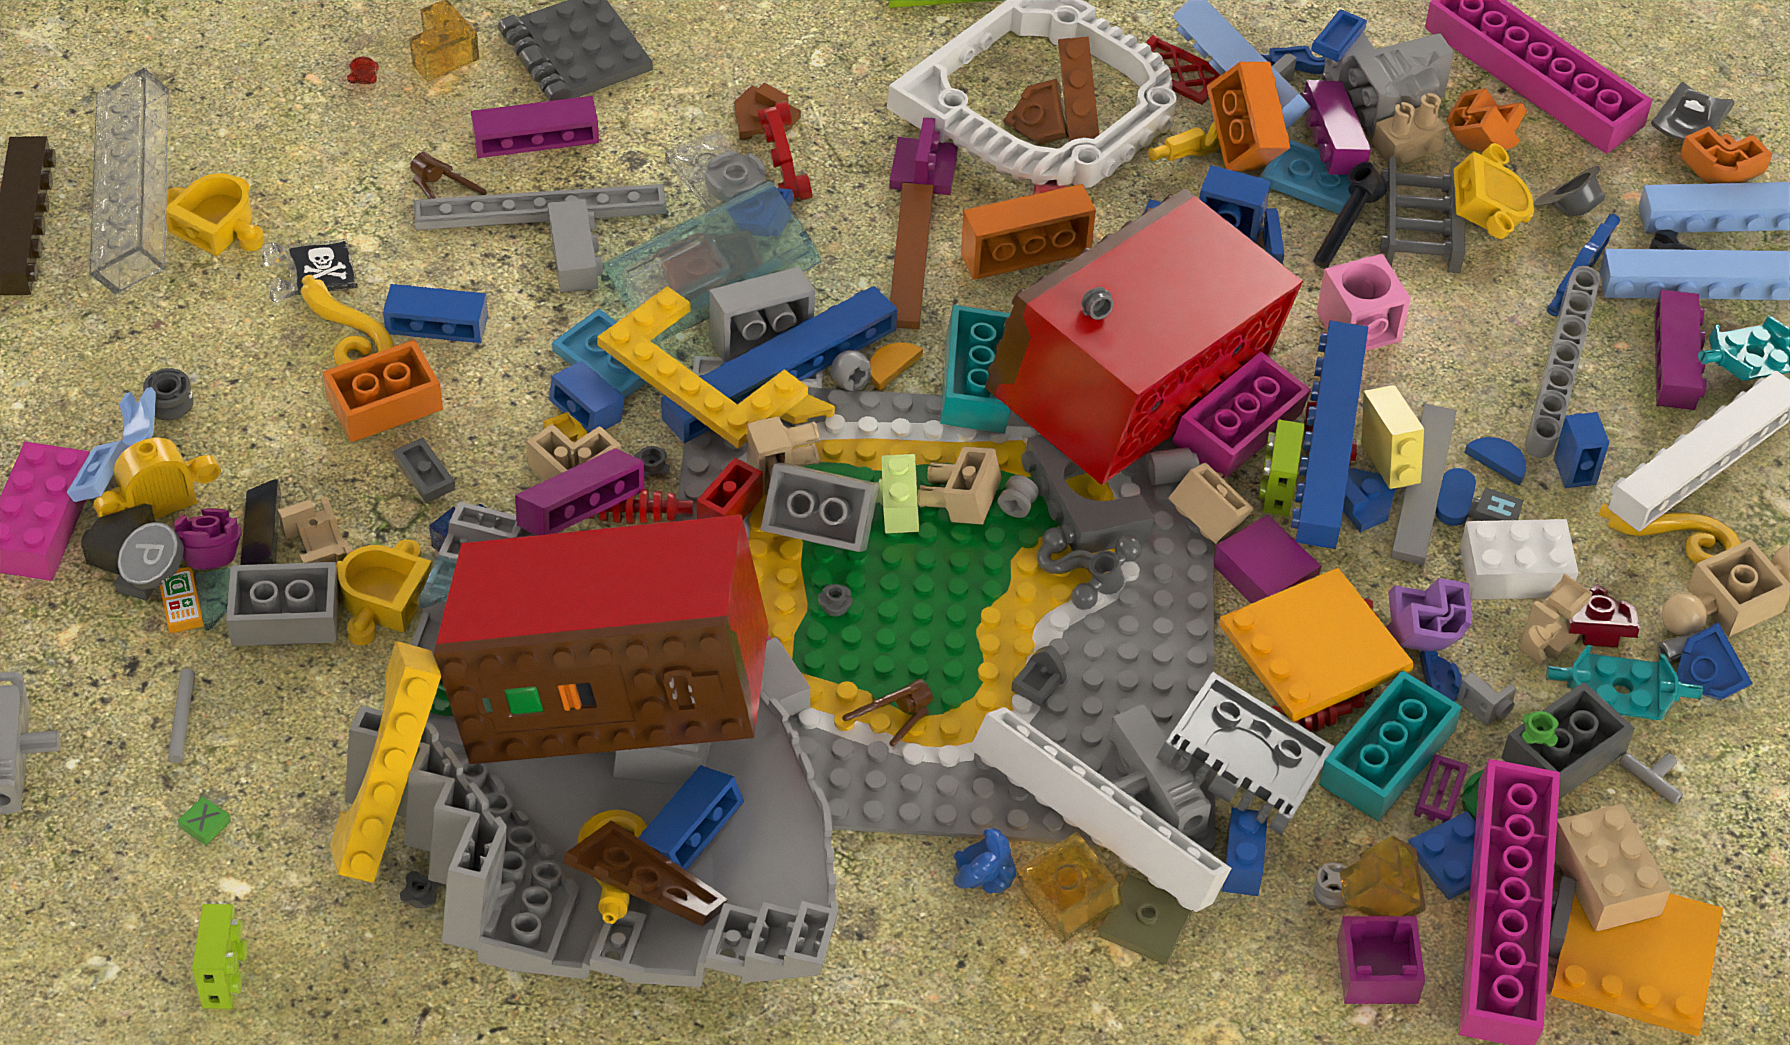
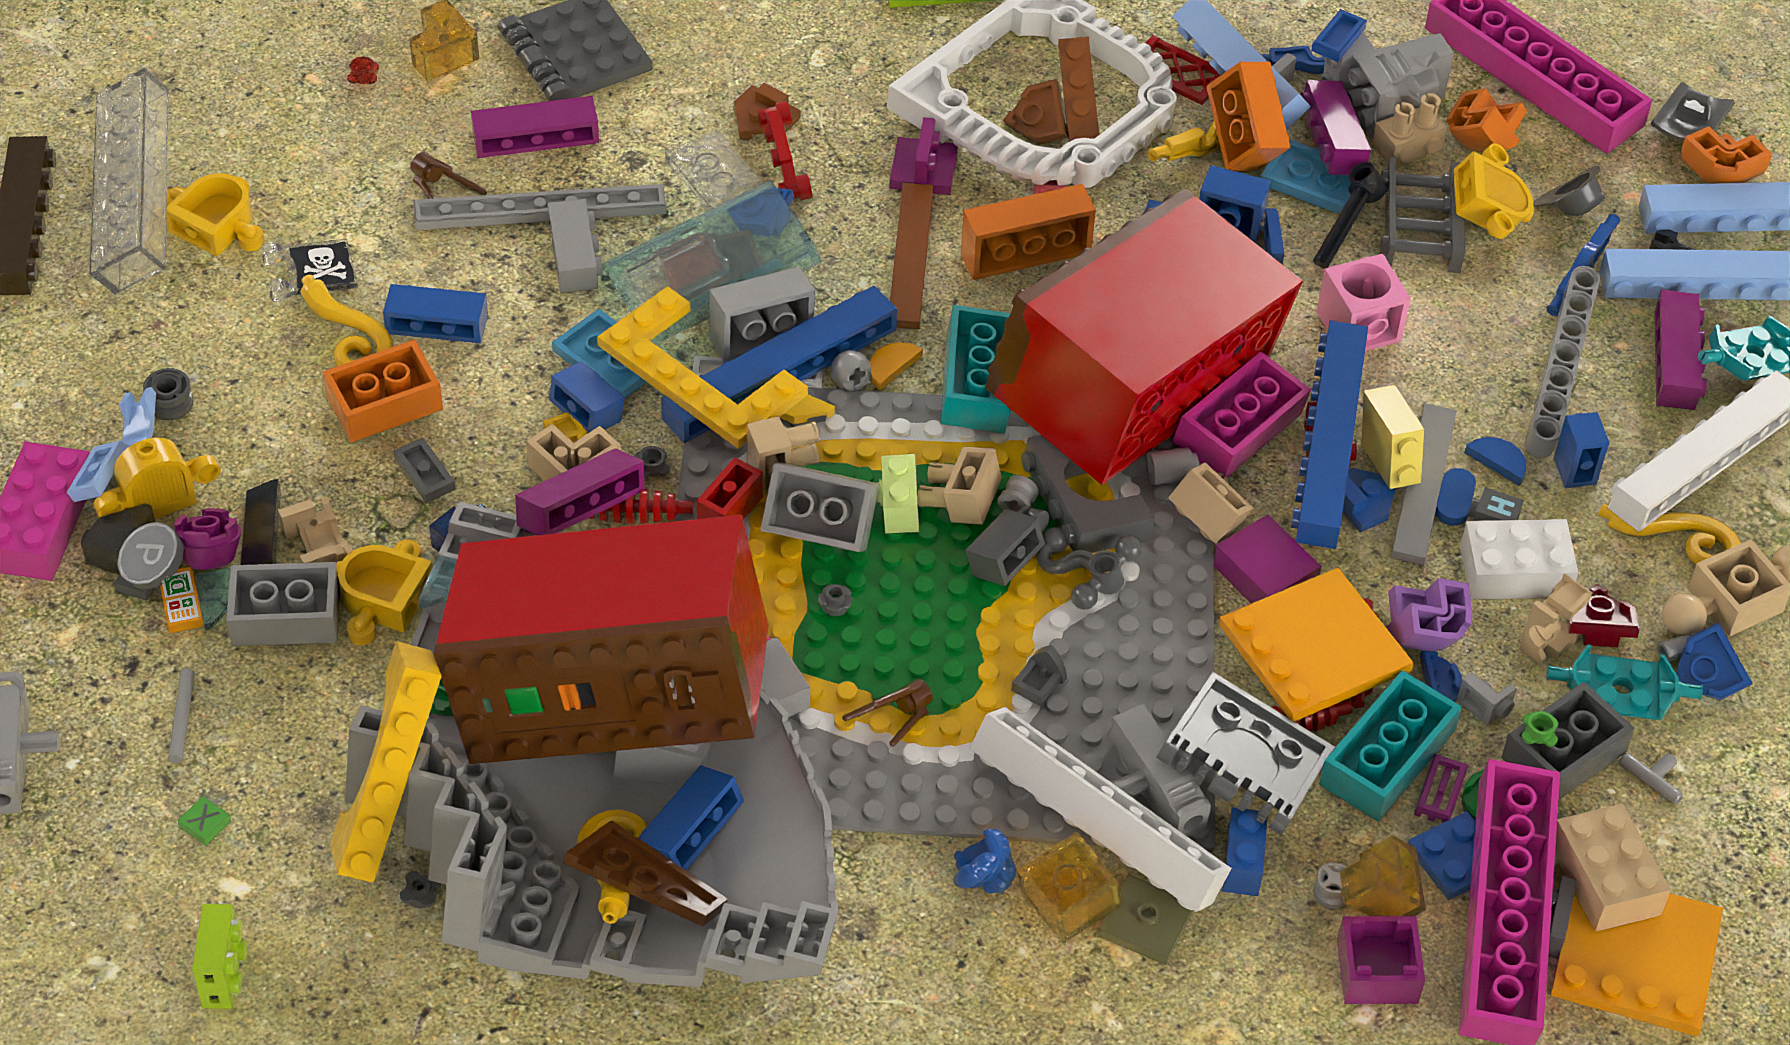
(734, 174): light grey tile -> none
(1007, 544): none -> dark grey brick
(1097, 303): dark grey plate -> none
(1281, 467): lime piece -> none

